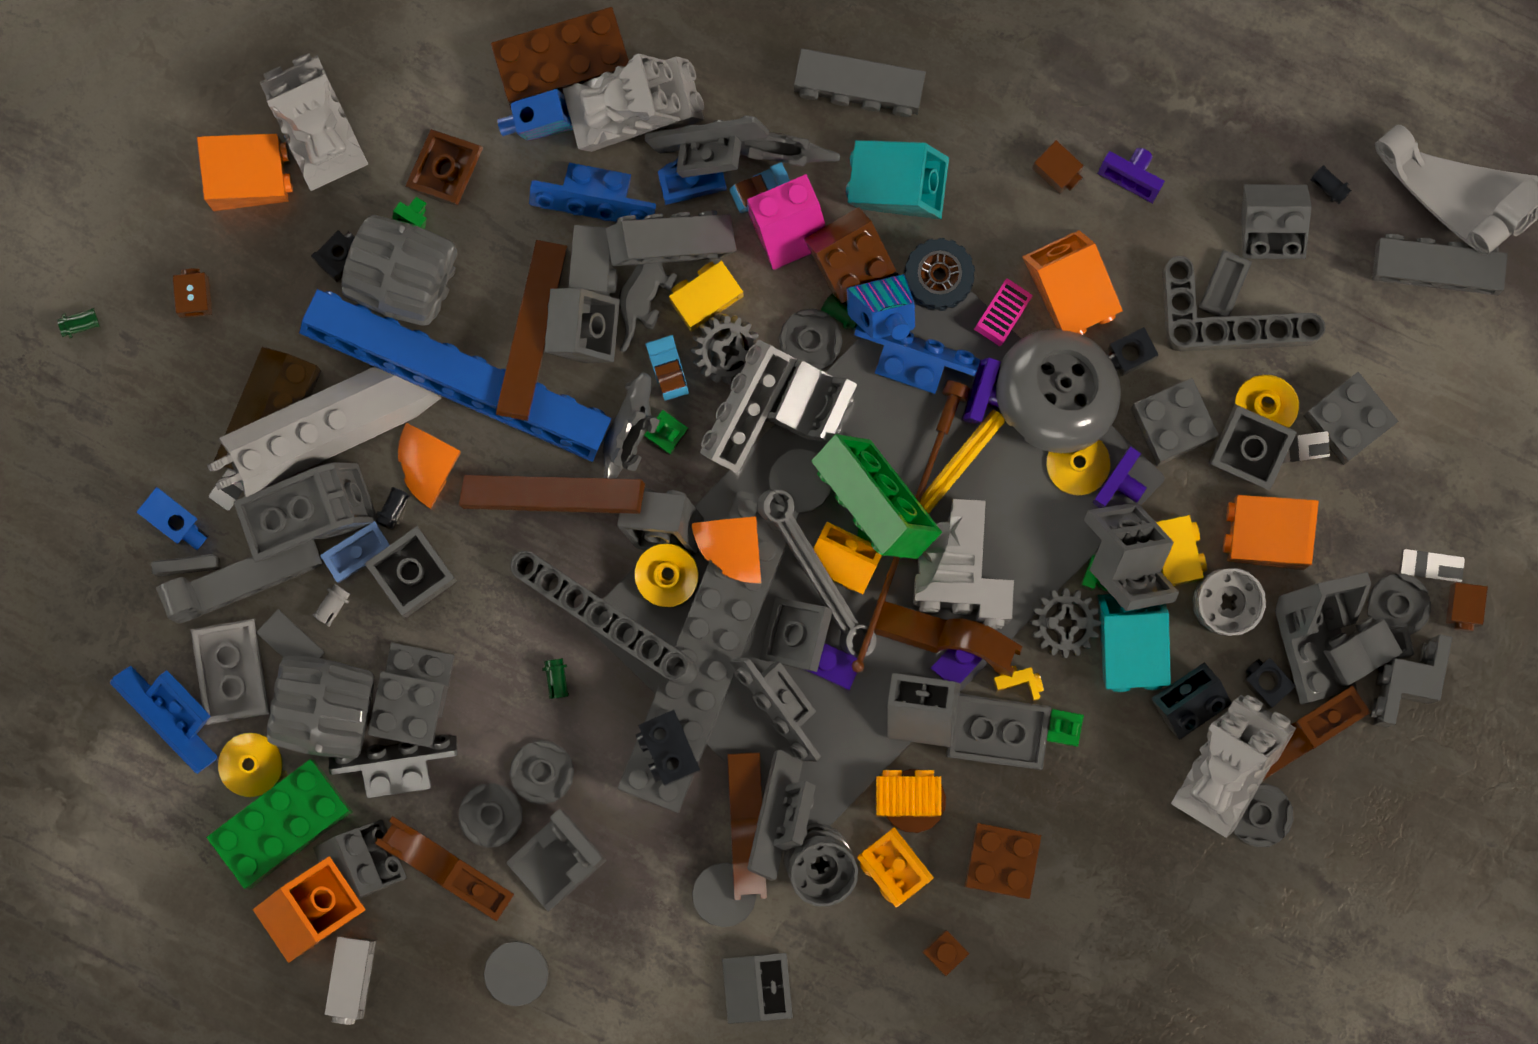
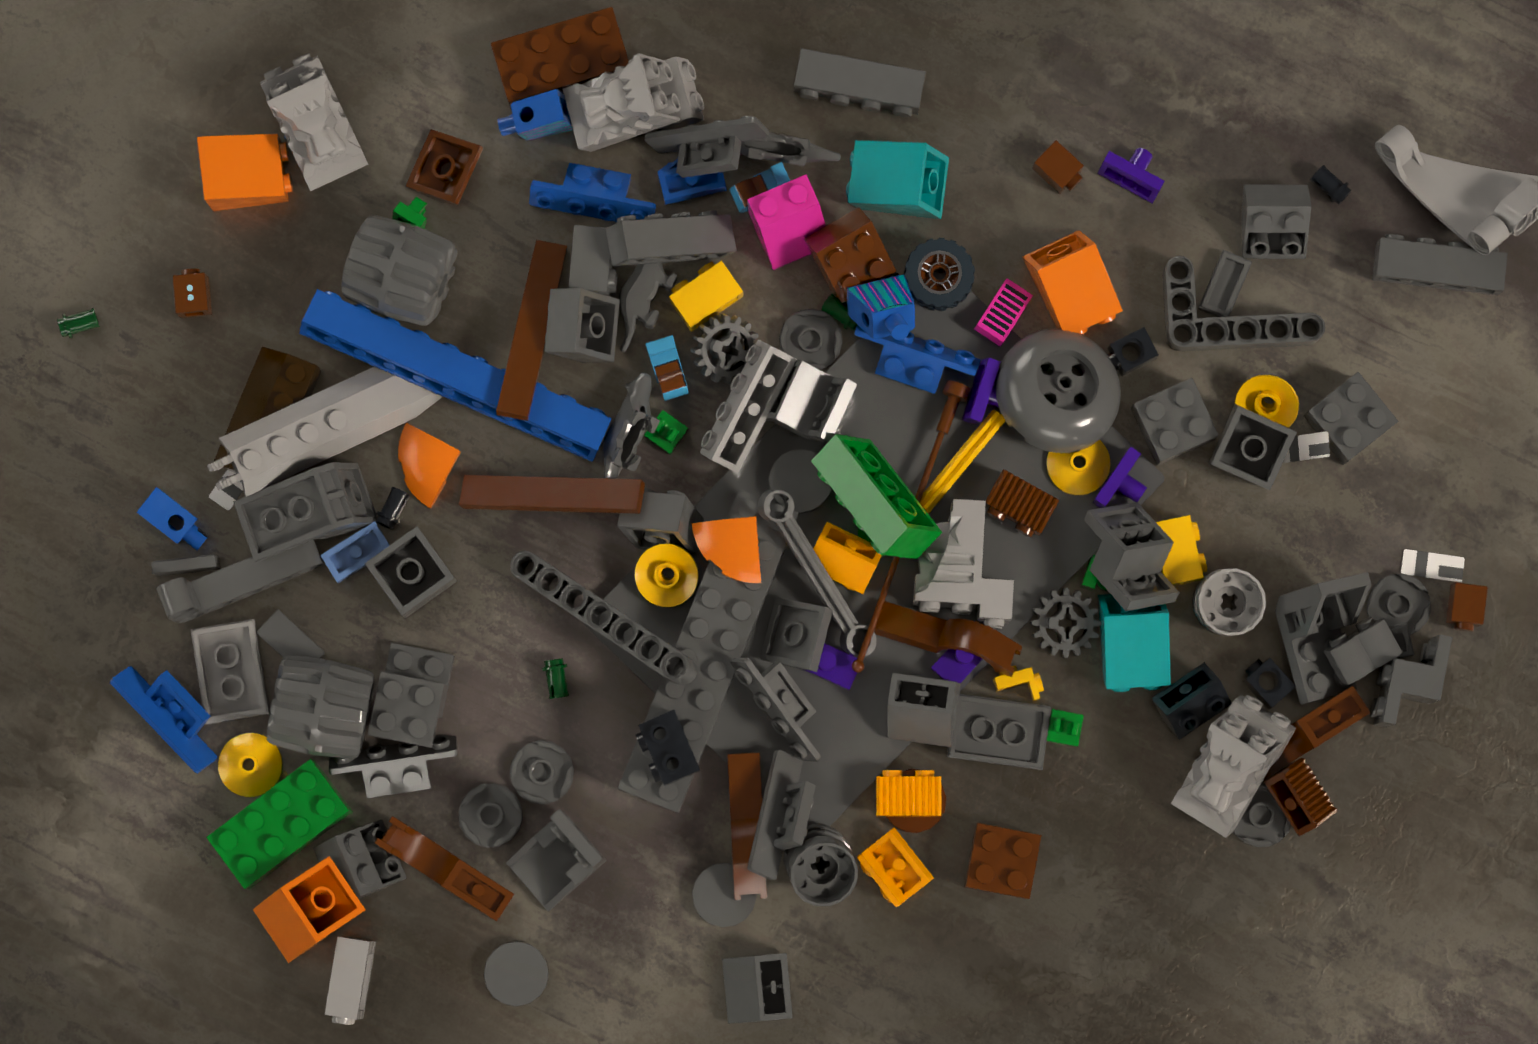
(324, 256): black brick -> none
(331, 604): light grey pin -> none
(945, 953): reddish brown brick -> none
(1020, 503): none -> reddish brown brick
(1271, 531): orange slope -> none
(1300, 796): none -> reddish brown brick

